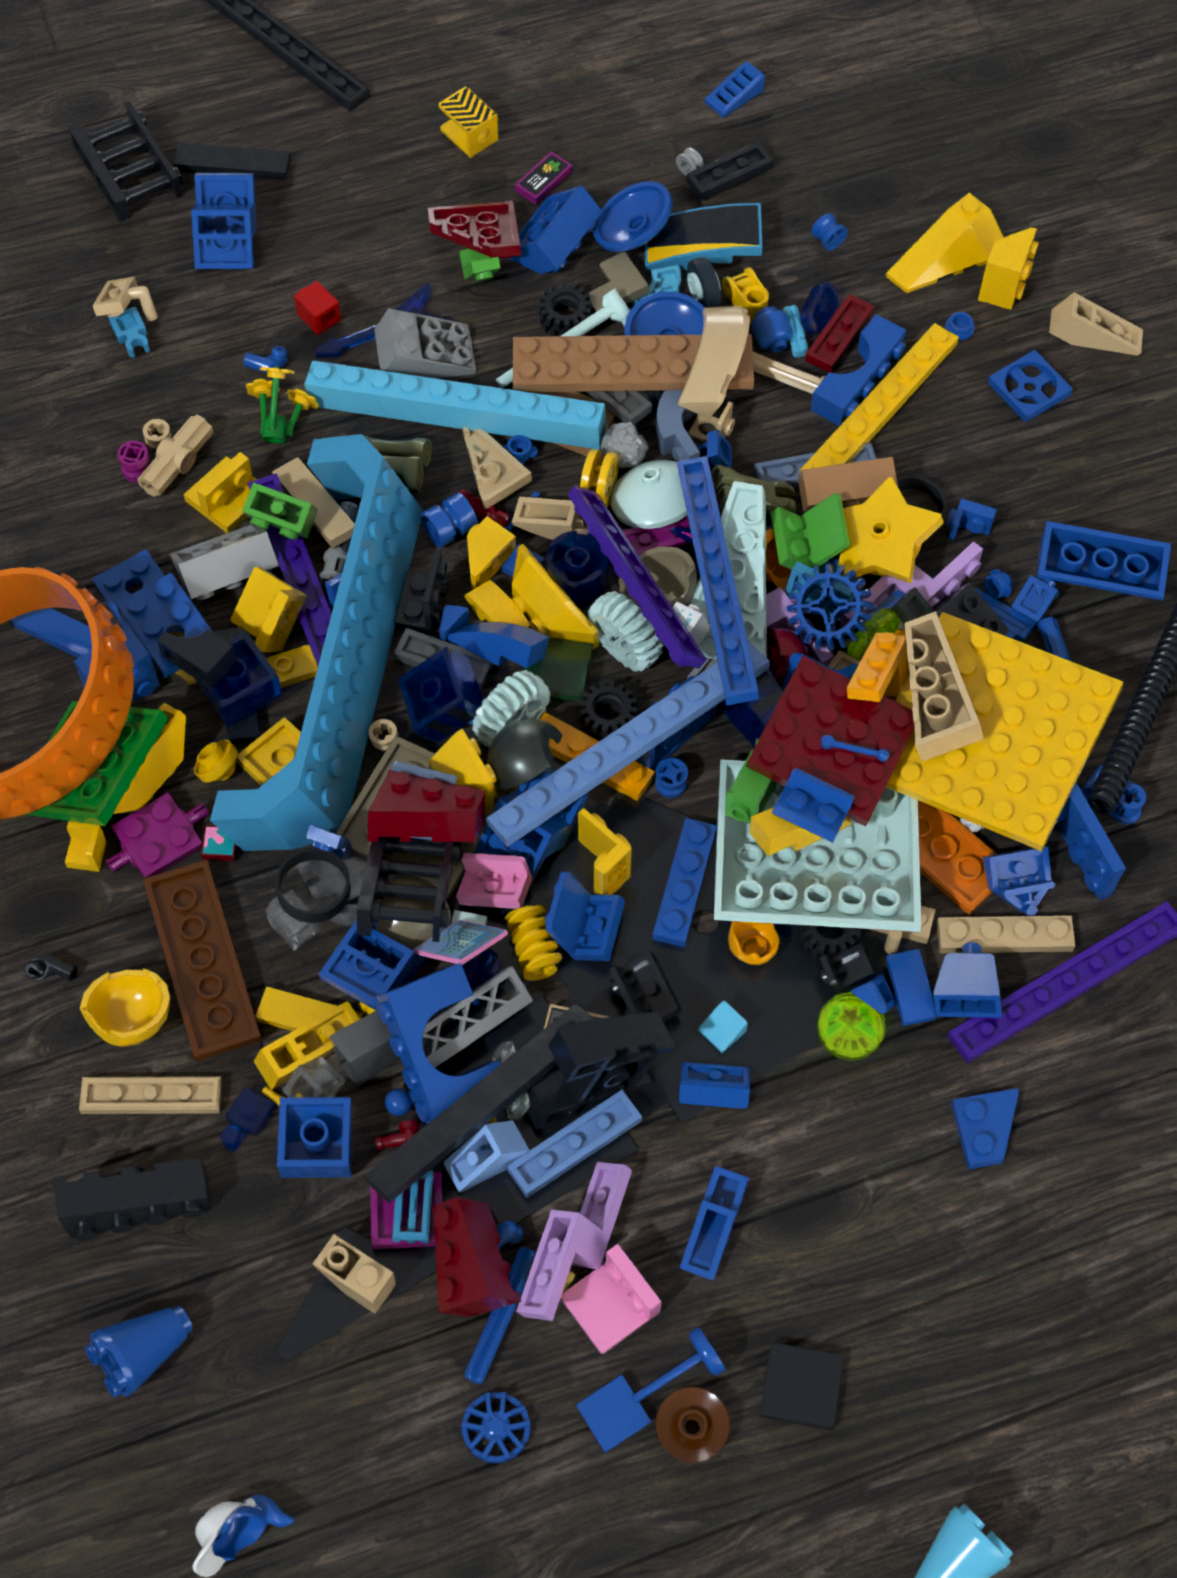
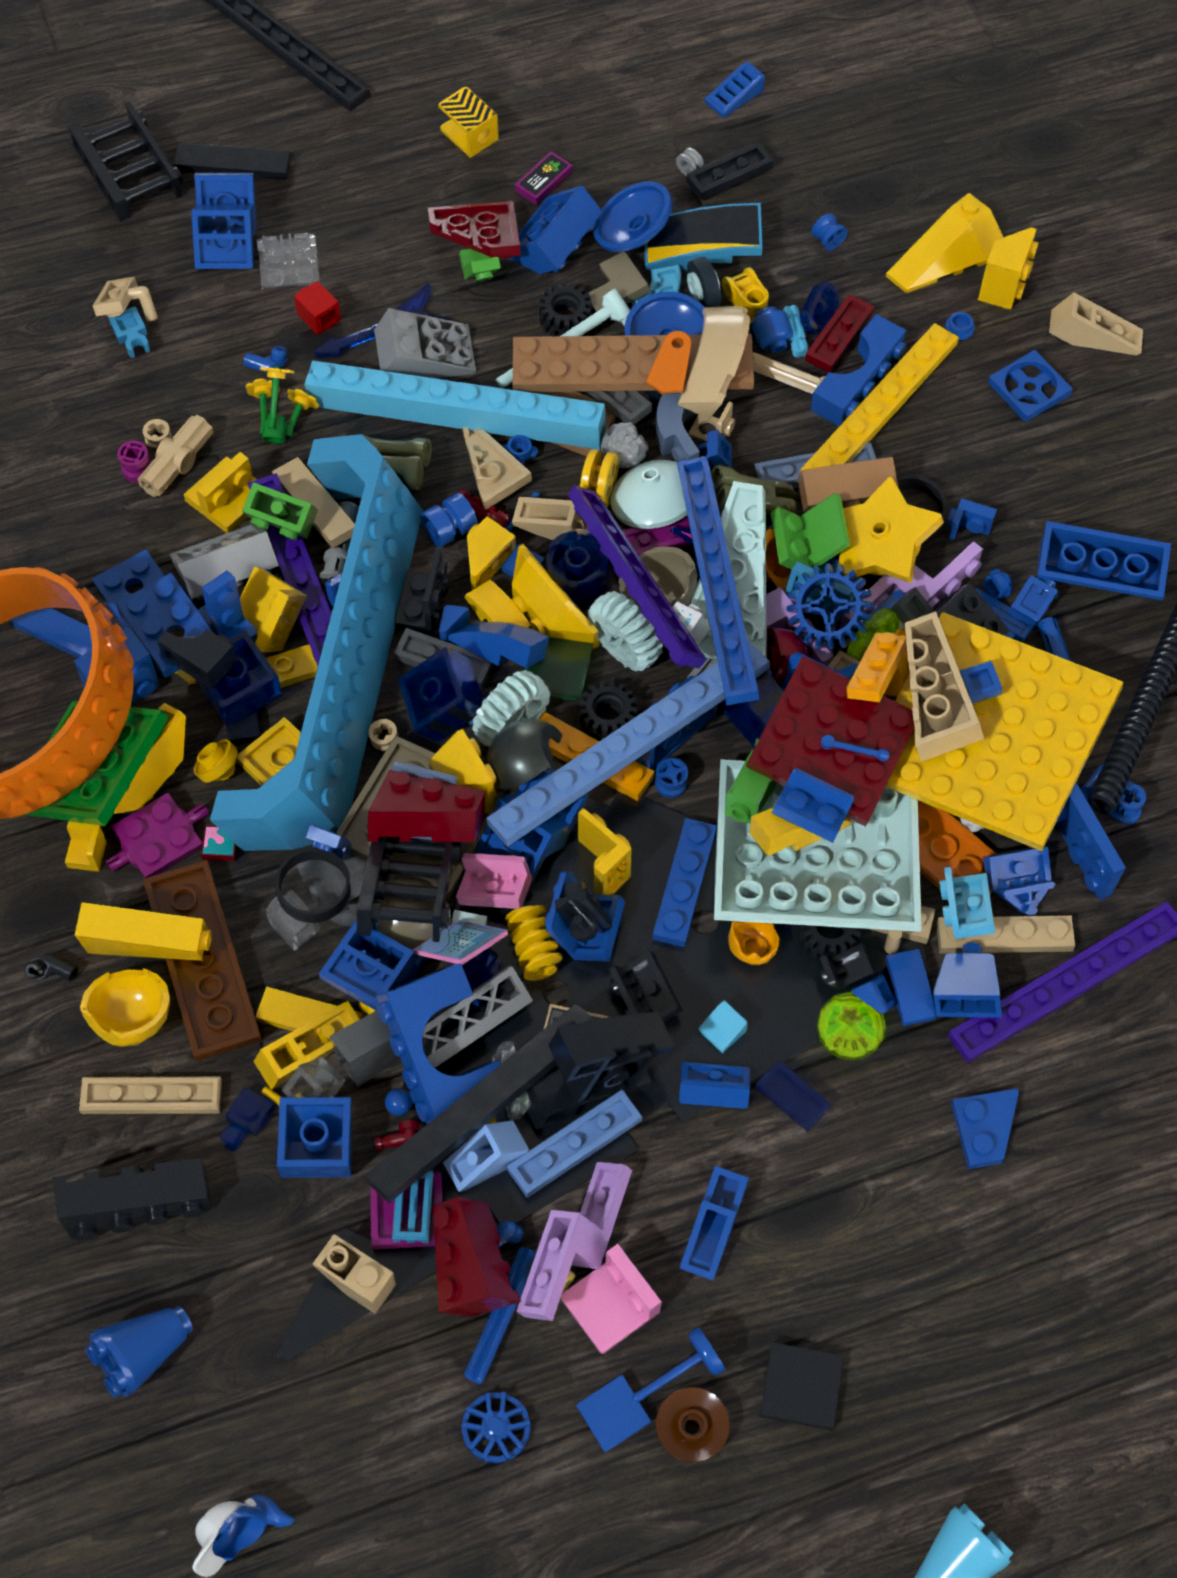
(141, 933): none -> yellow slope
(224, 609): none -> blue bracket
(288, 260): none -> clear hinge
(582, 911): none -> black hips
(671, 364): none -> orange piece
(793, 1096): none -> clear blue plate
(968, 906): none -> medium azure bracket
(981, 681): none -> blue plate

